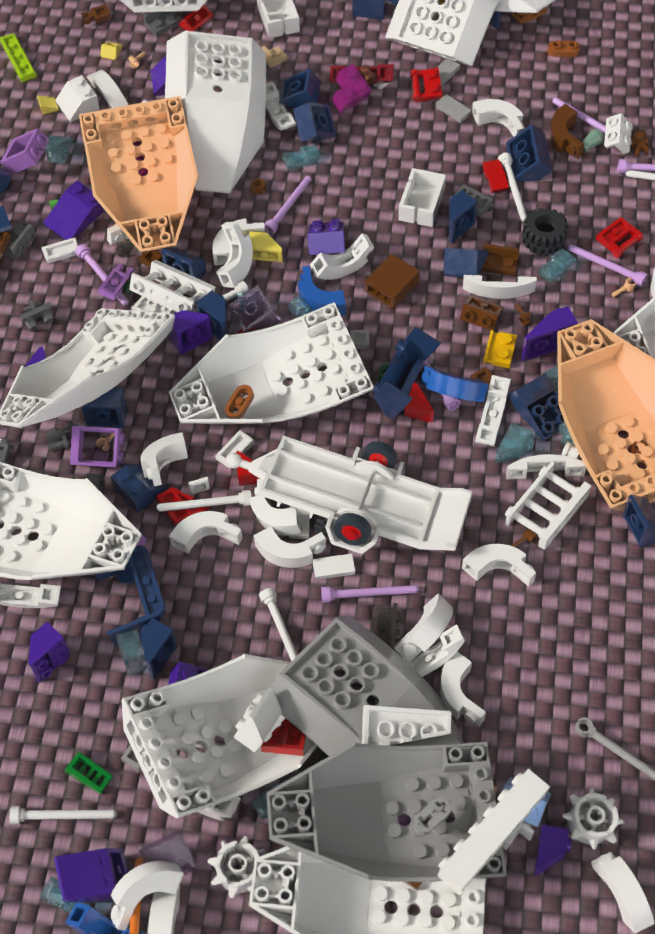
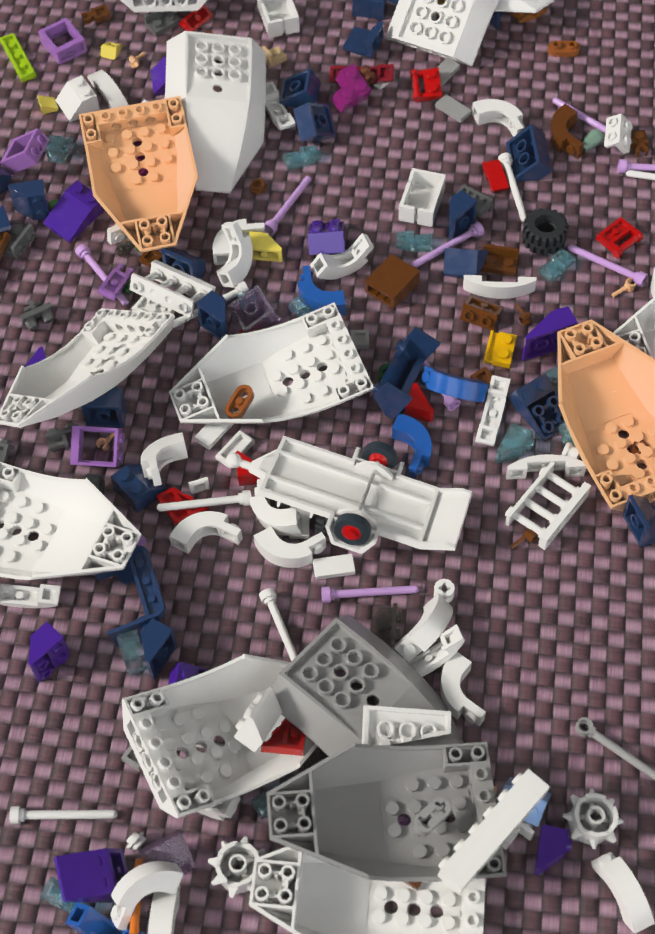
(30, 199): none -> dark blue slope
(60, 250): white tile -> none
(62, 53): none -> medium lavender window
(79, 757): green slope -> none
(135, 841): none -> white plate
(190, 330): dark purple slope -> none
(211, 433): none -> white tile
(365, 41): none -> dark blue bracket
(415, 434): none -> blue arch
(416, 243): none -> clear light blue slope
(440, 587): none -> white wheel
(474, 231): none -> lavender piece
(498, 557): white arch -> none

